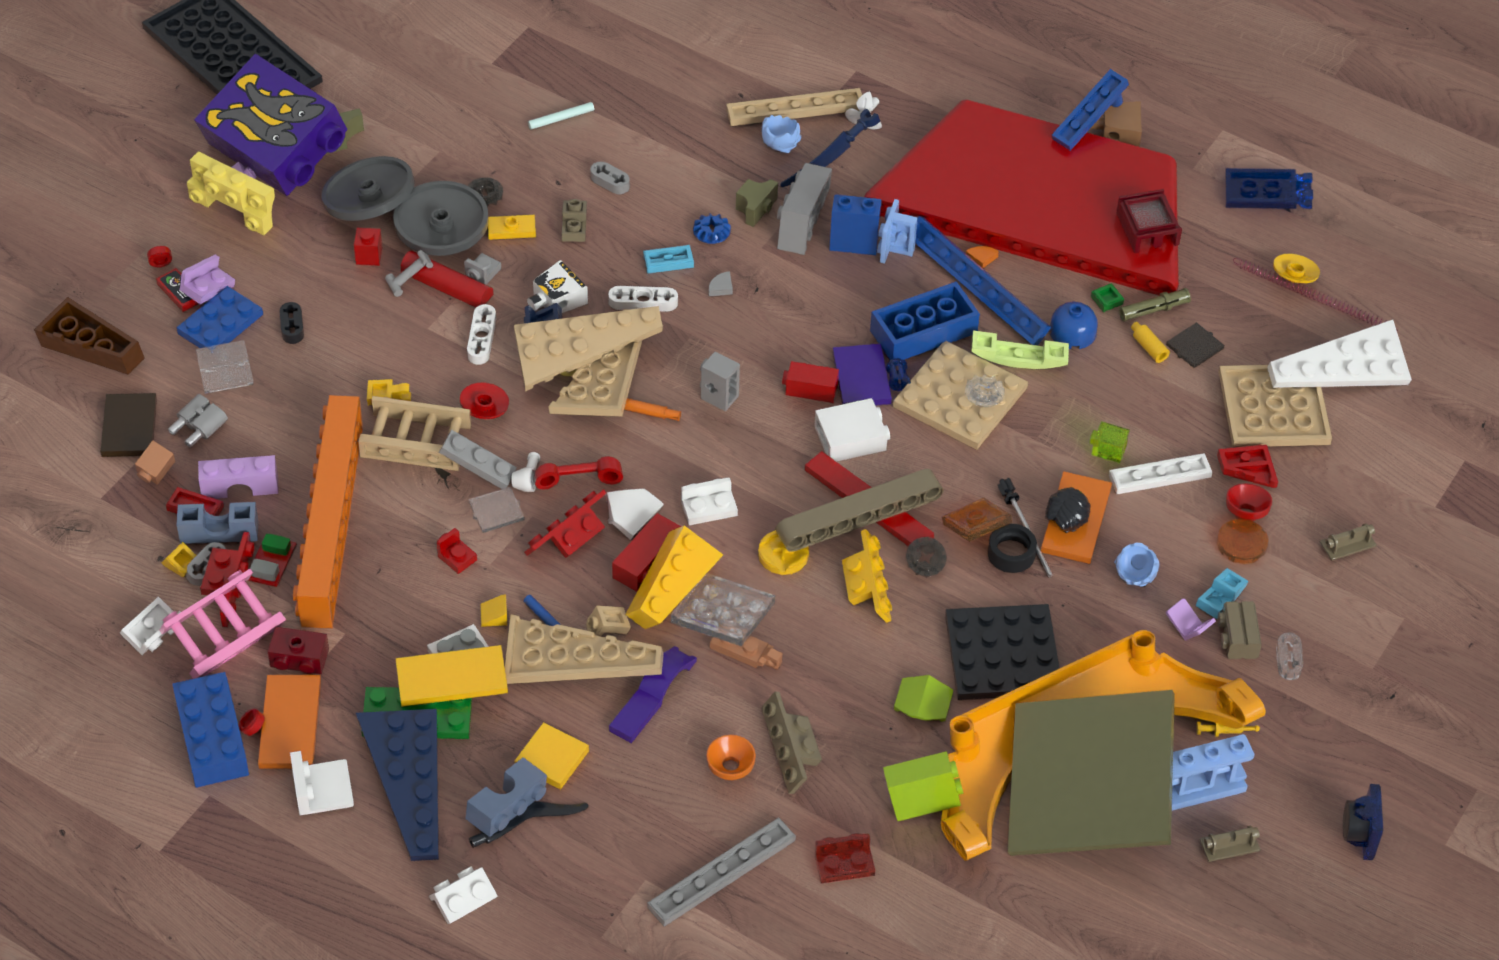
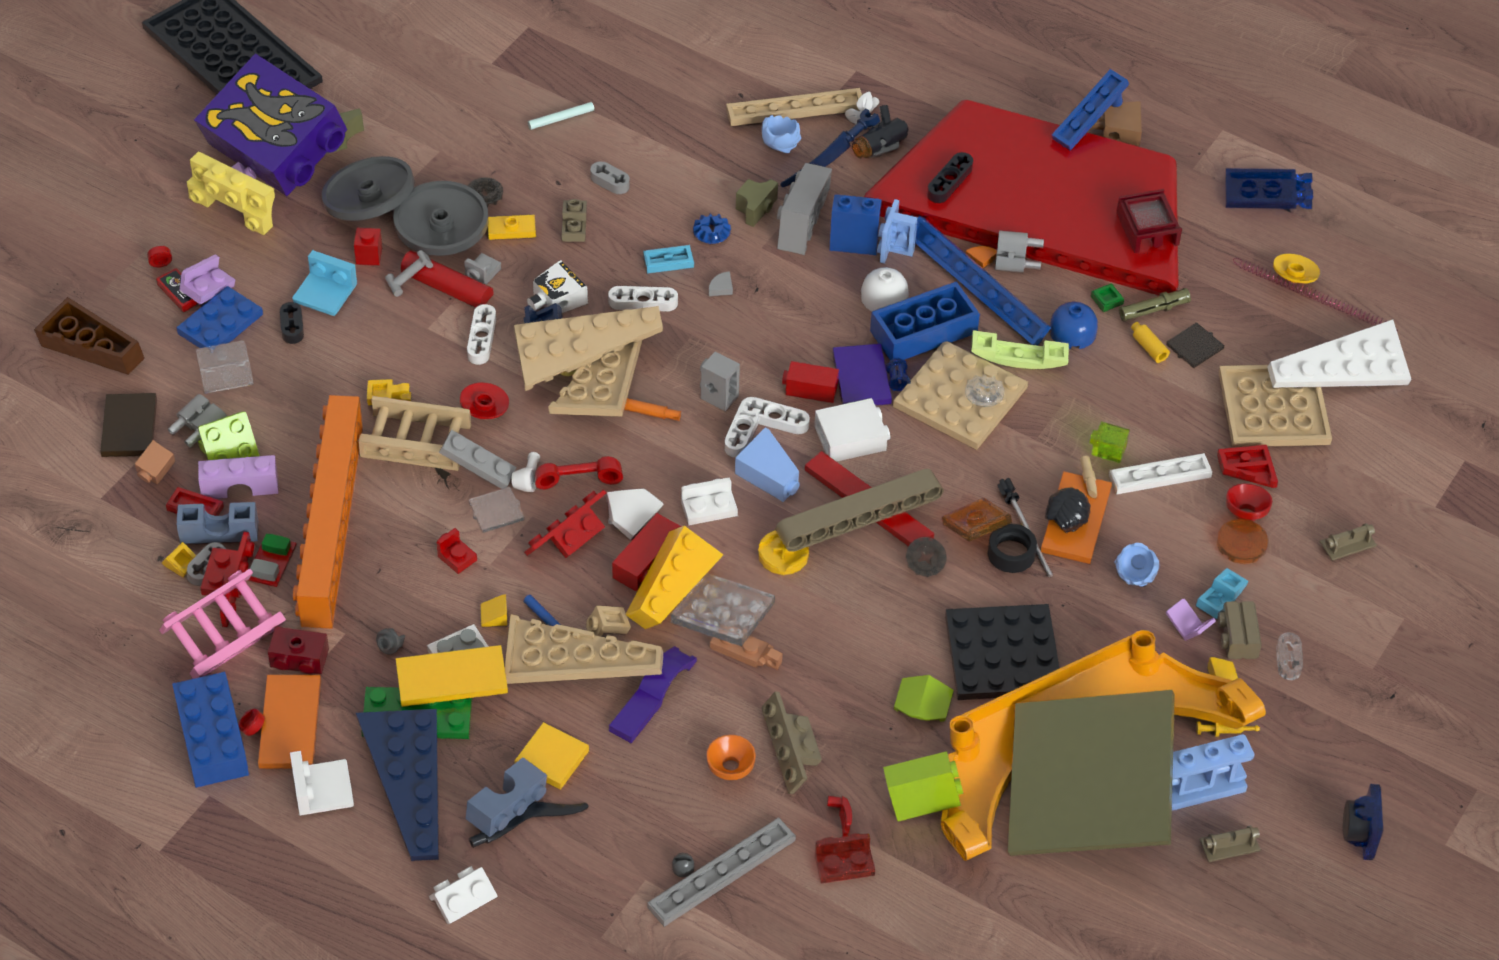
(144, 629): white bracket -> none
(228, 438): none -> bracket
(327, 283): none -> medium azure bracket
(389, 641): none -> dark grey plate
(683, 865): none -> dark grey hinge
(756, 417): none -> white beam
(768, 466): none -> light blue slope
(845, 812): none -> red piece
(865, 576): yellow bracket -> none
(881, 139): none -> black piece
(883, 288): none -> white cylinder
(949, 186): none -> black beam
(1012, 251): none -> light grey piece
(1089, 476): none -> tan piece
(1222, 668): none -> yellow slope

